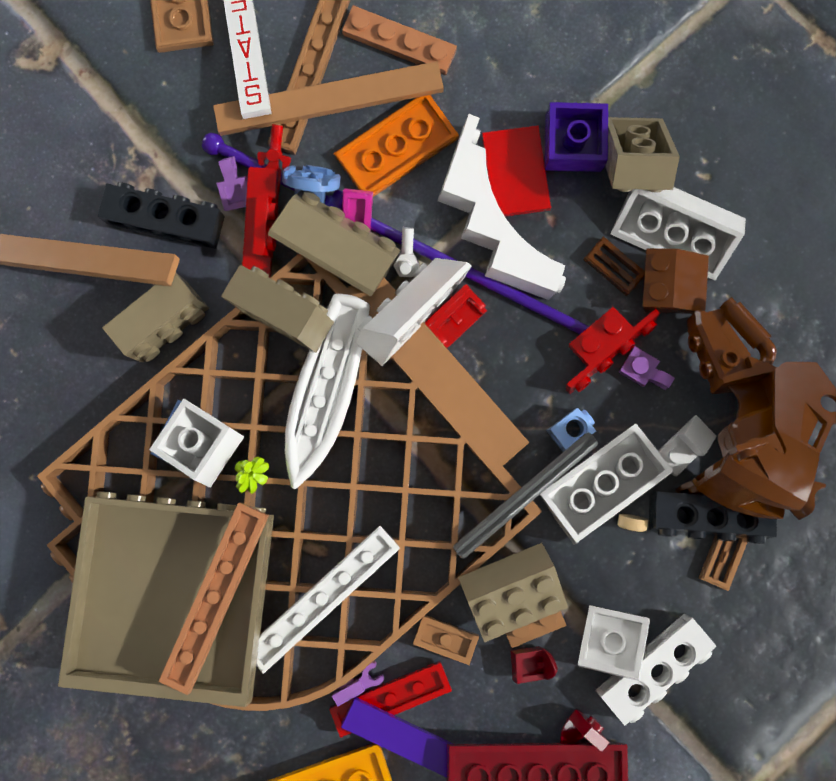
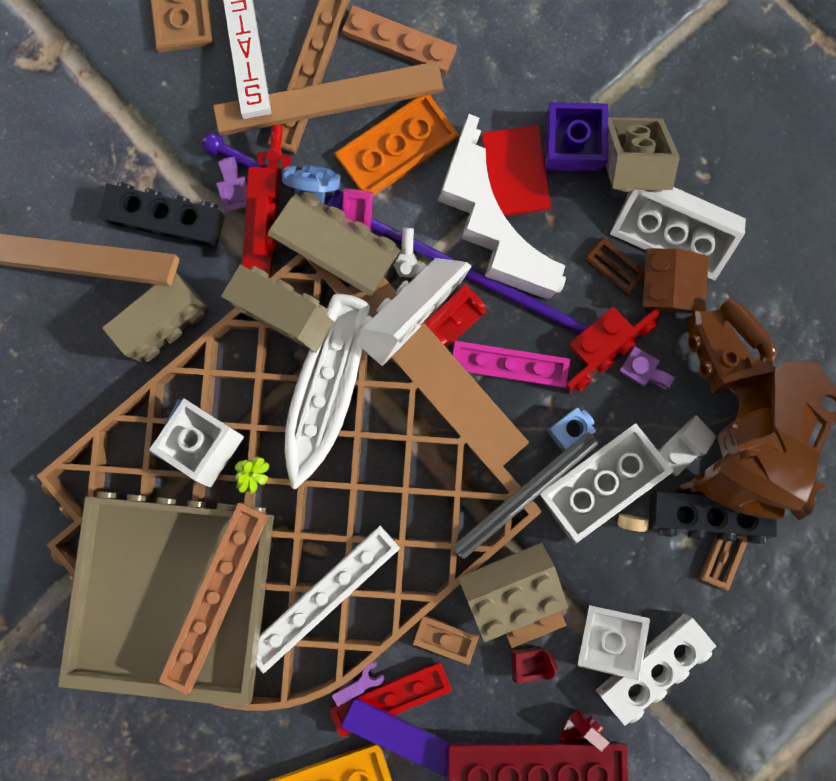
(512, 364): none -> dark pink plate

